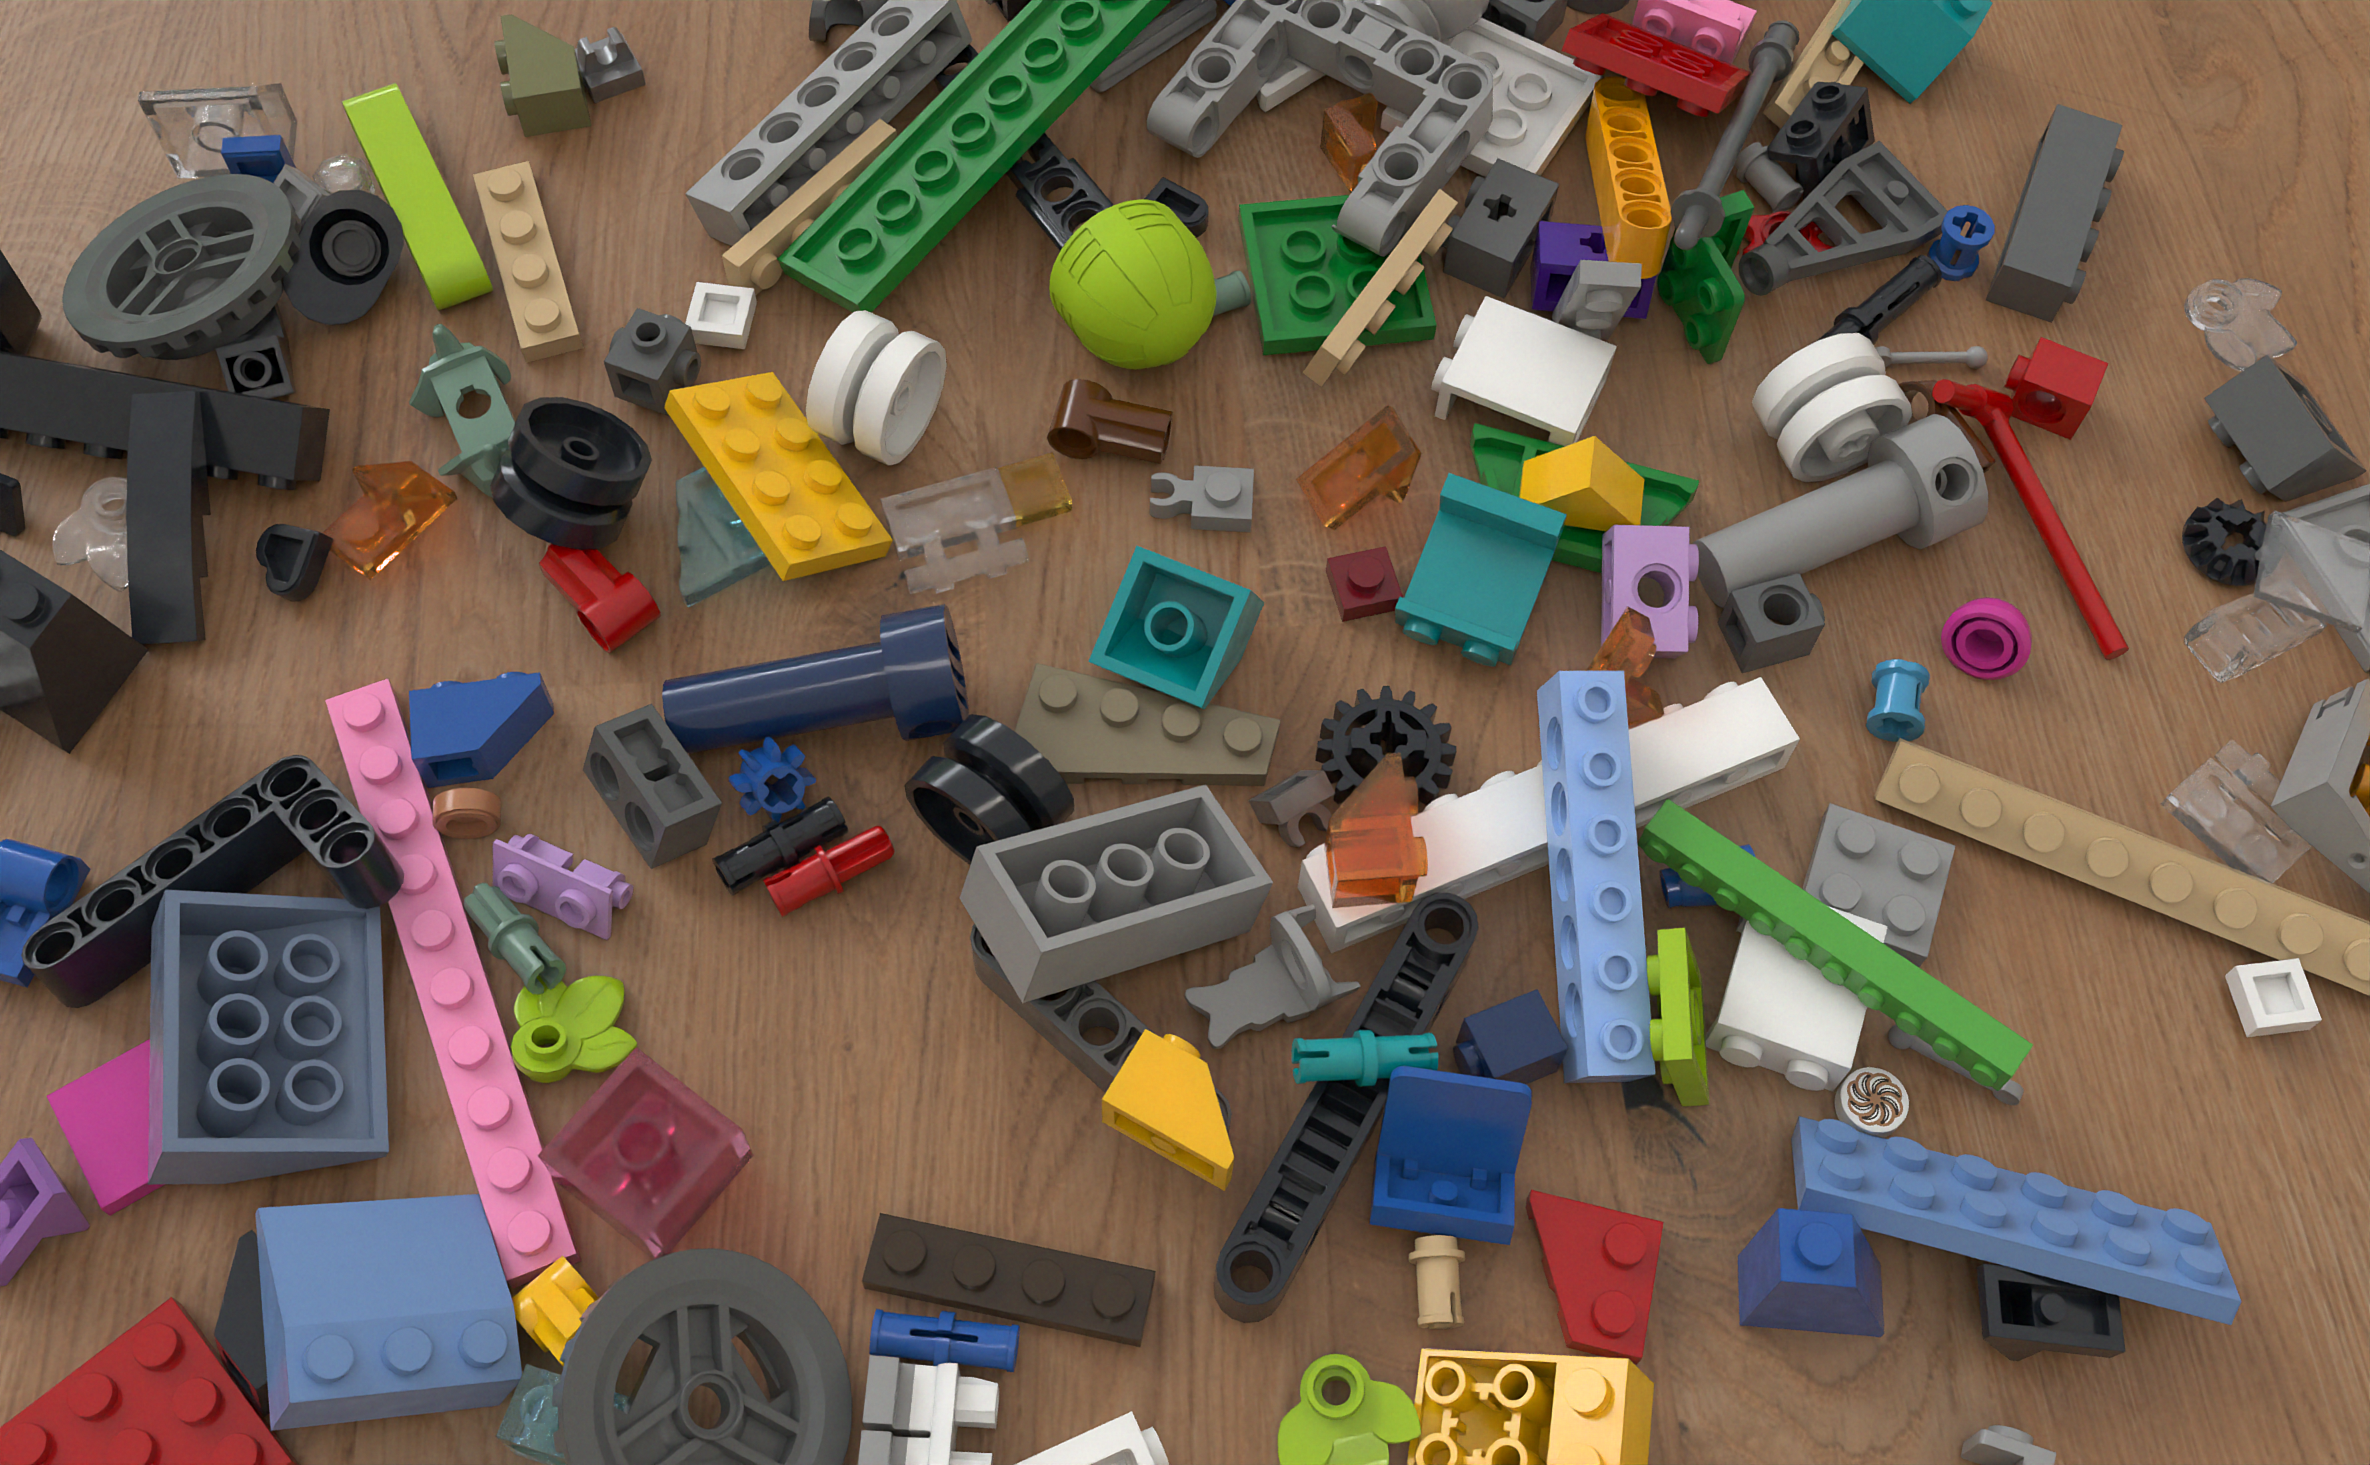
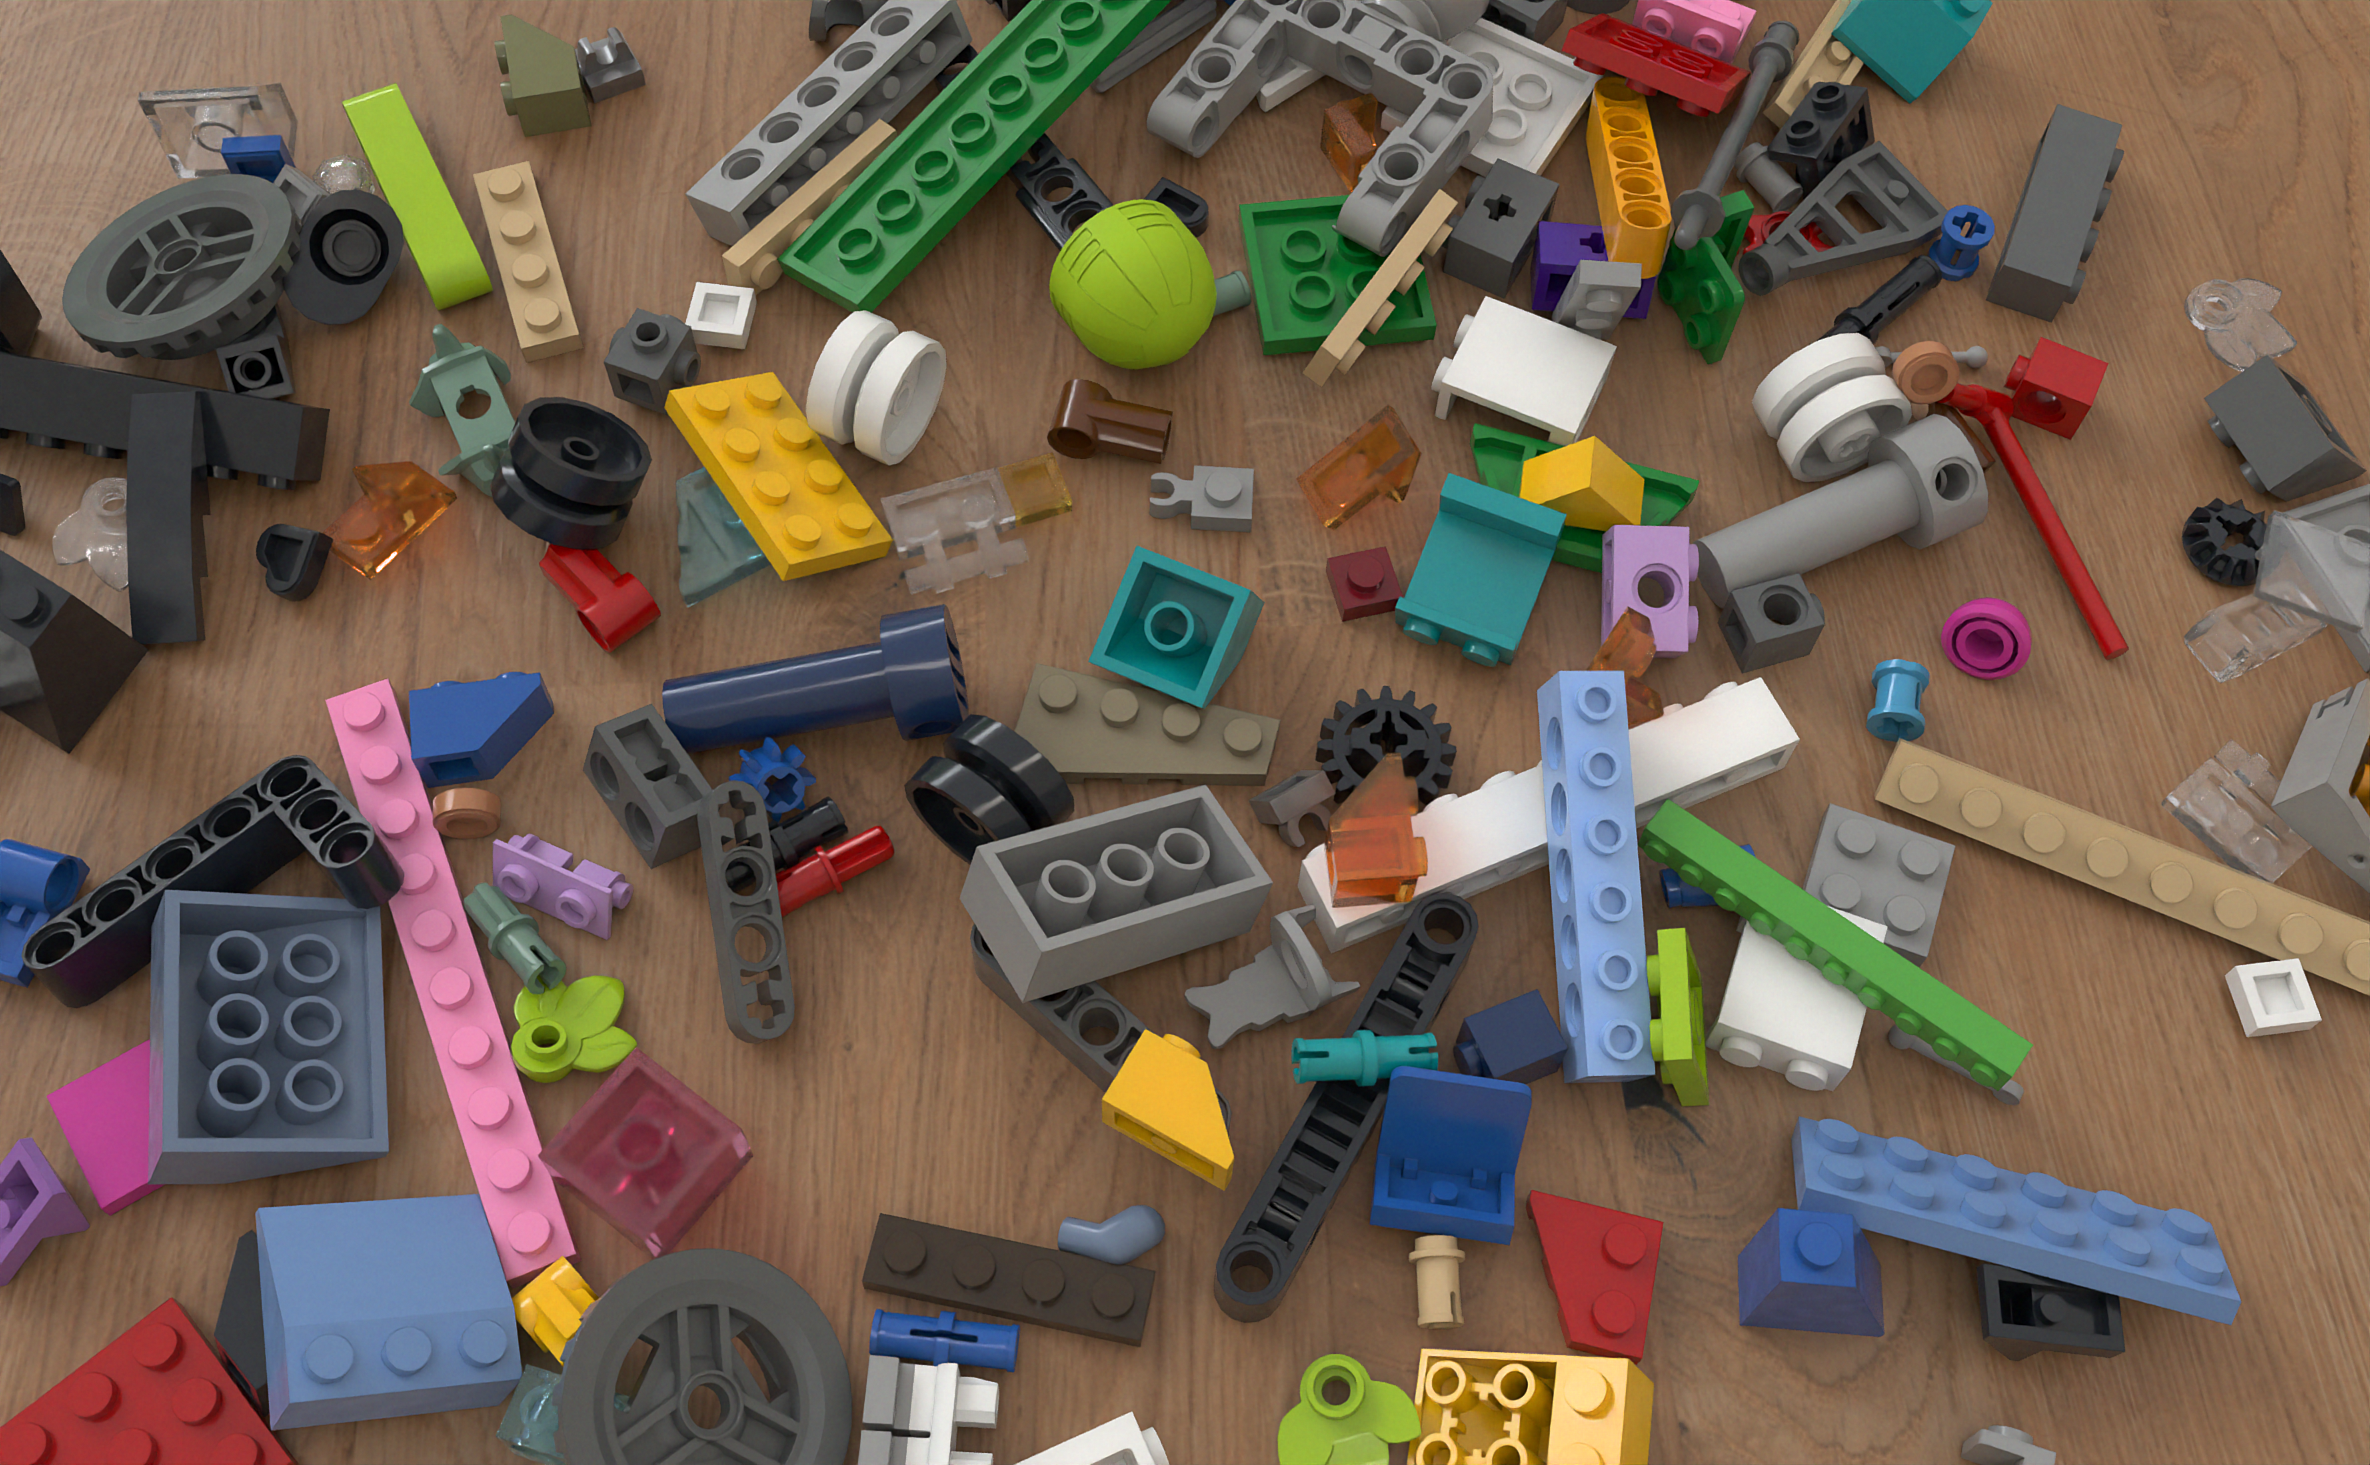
(733, 911): none -> dark grey beam
(1116, 1239): none -> sand blue arm
(1872, 1102): tile -> none
(1926, 372): none -> nougat tile

